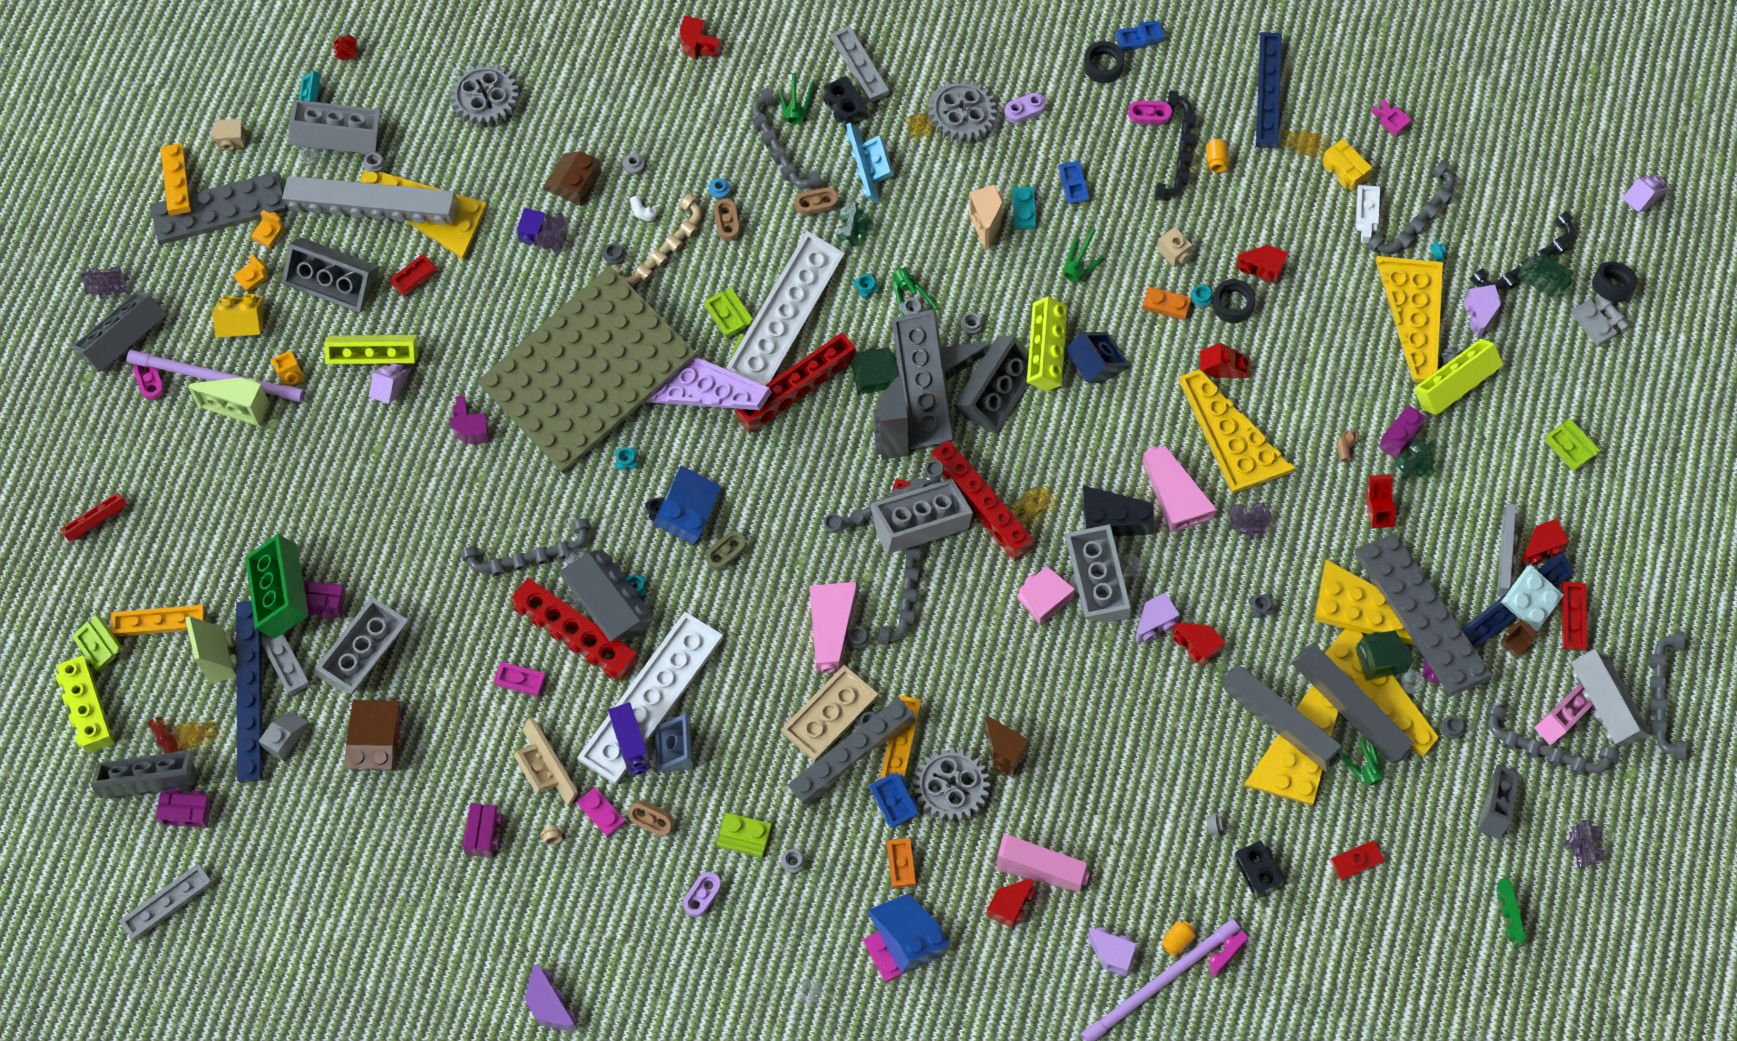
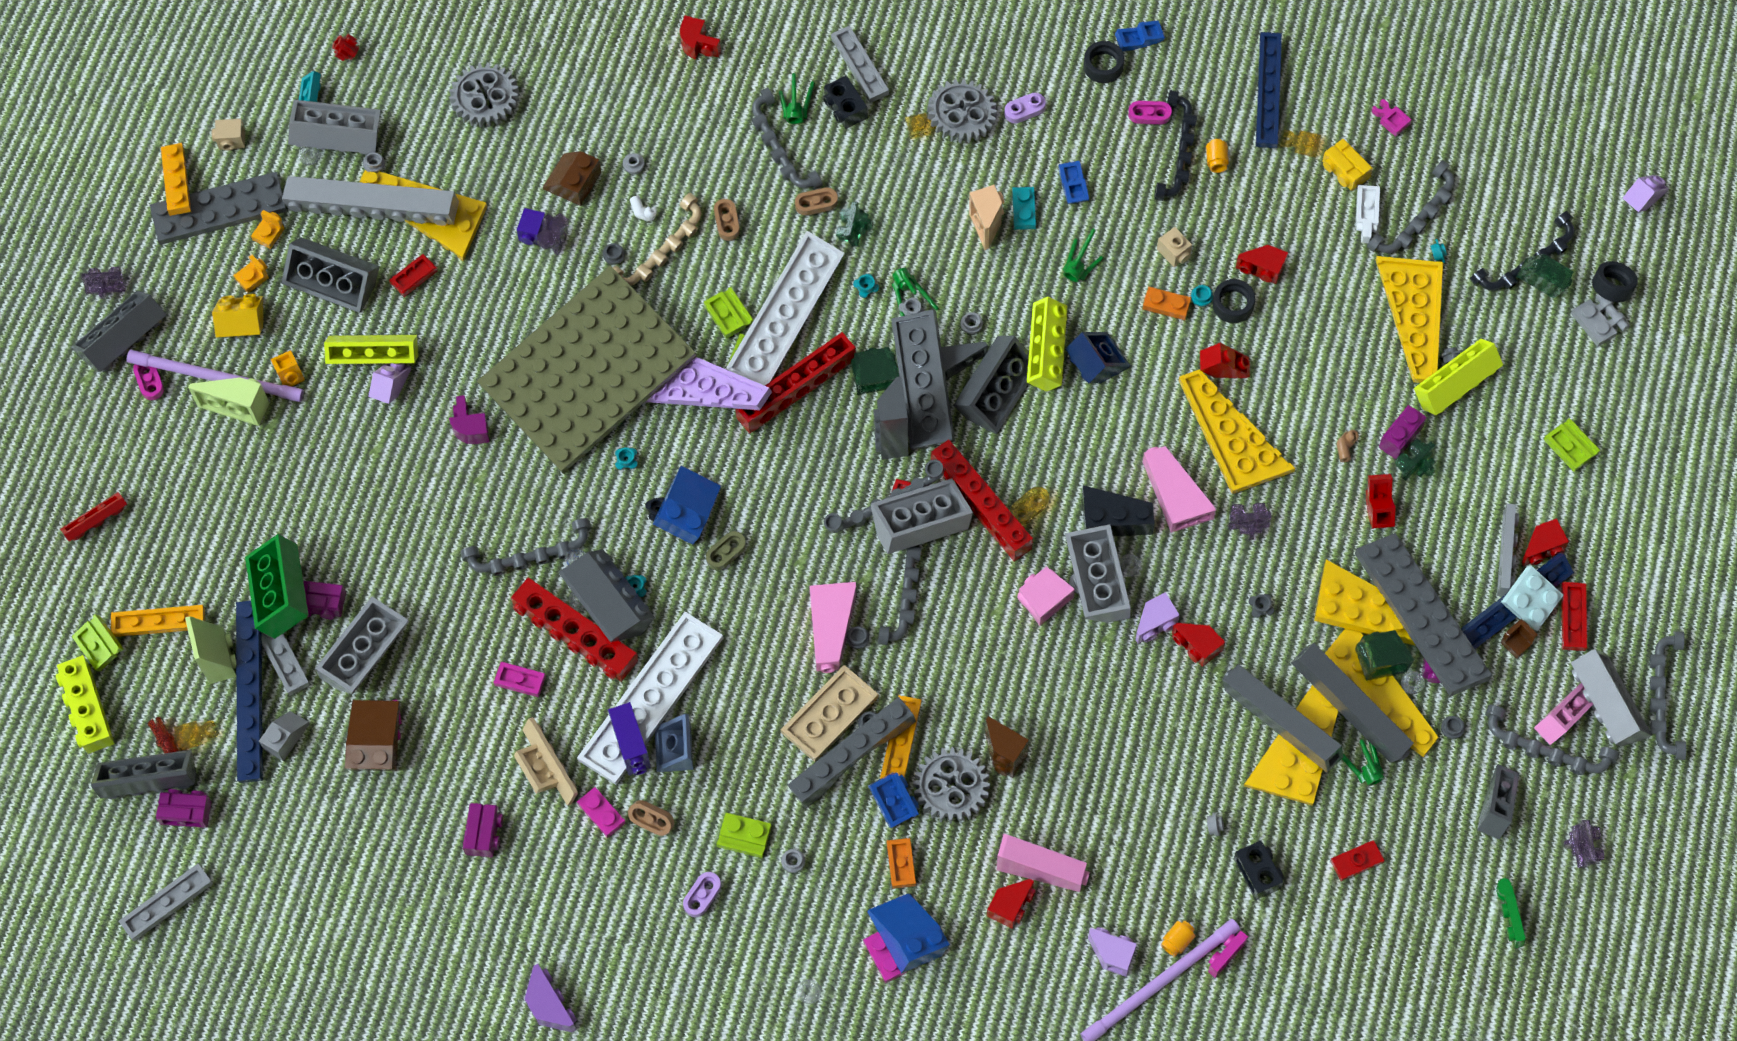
(551, 835): tan plate -> none
(719, 193): dark azure plate -> none
(871, 159): medium azure bracket -> none
(1483, 307): lavender slope -> none

